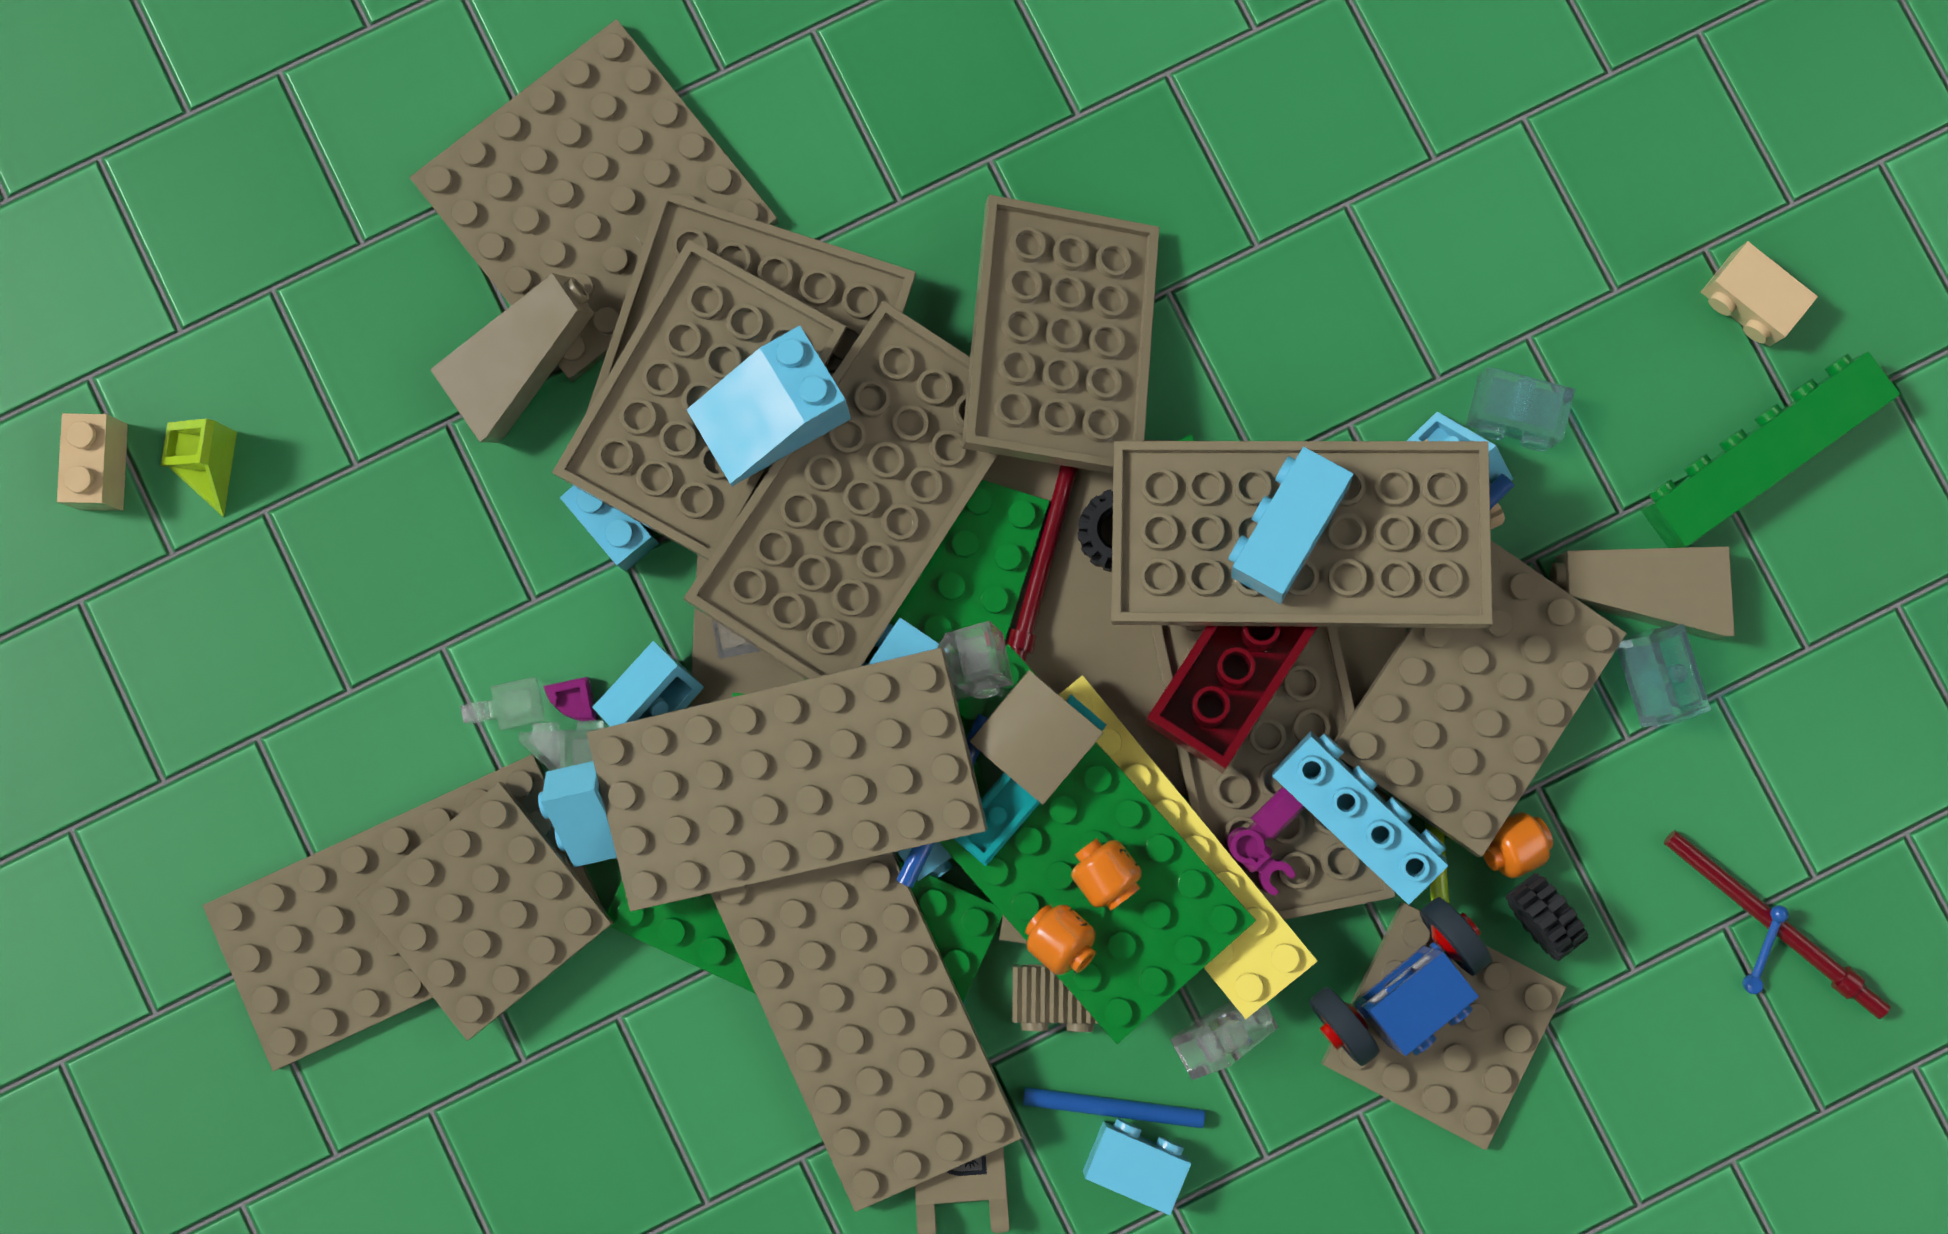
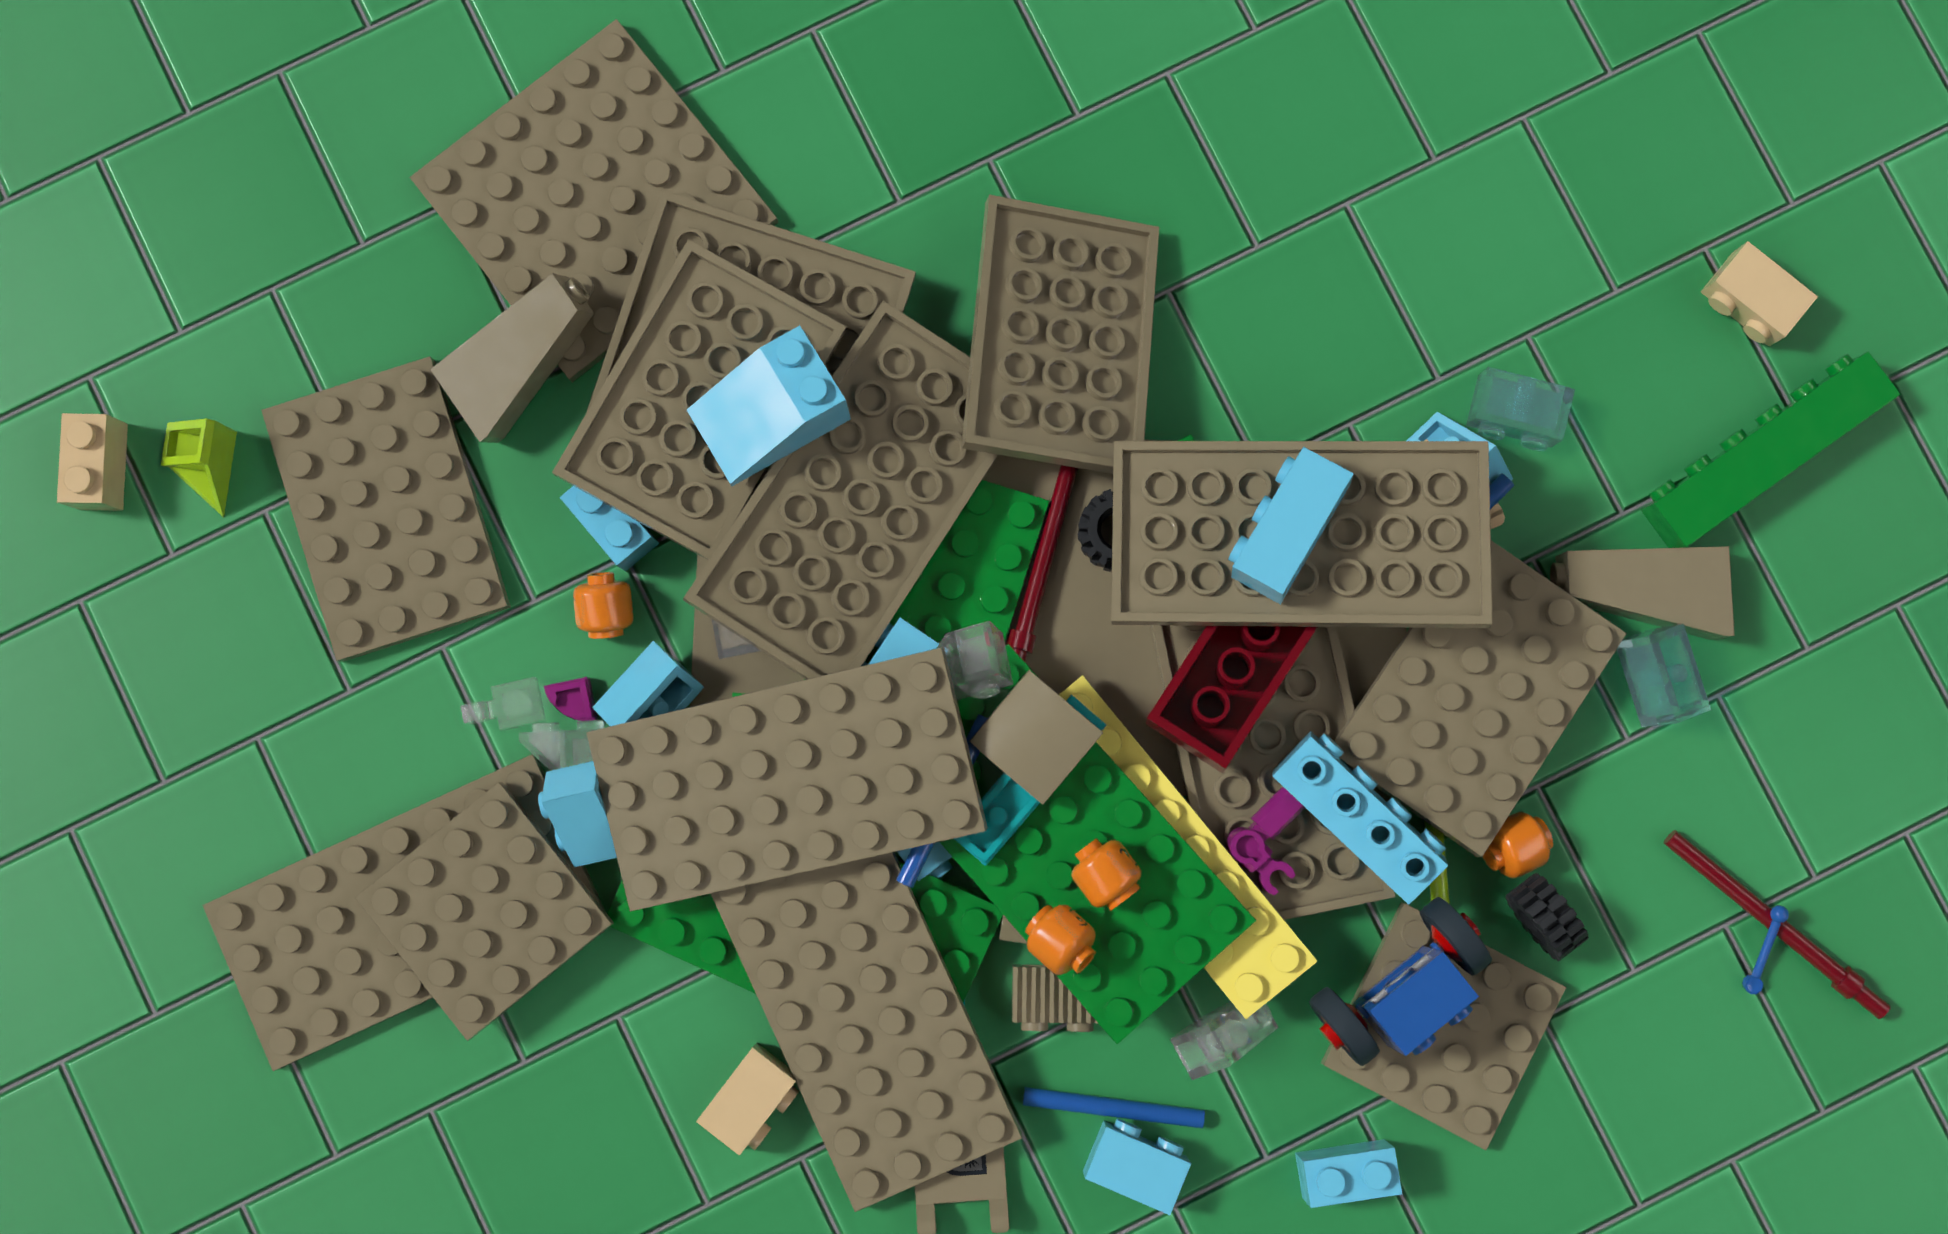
(385, 509): none -> dark tan plate
(603, 606): none -> orange head
(748, 1100): none -> tan brick
(1348, 1173): none -> medium azure brick

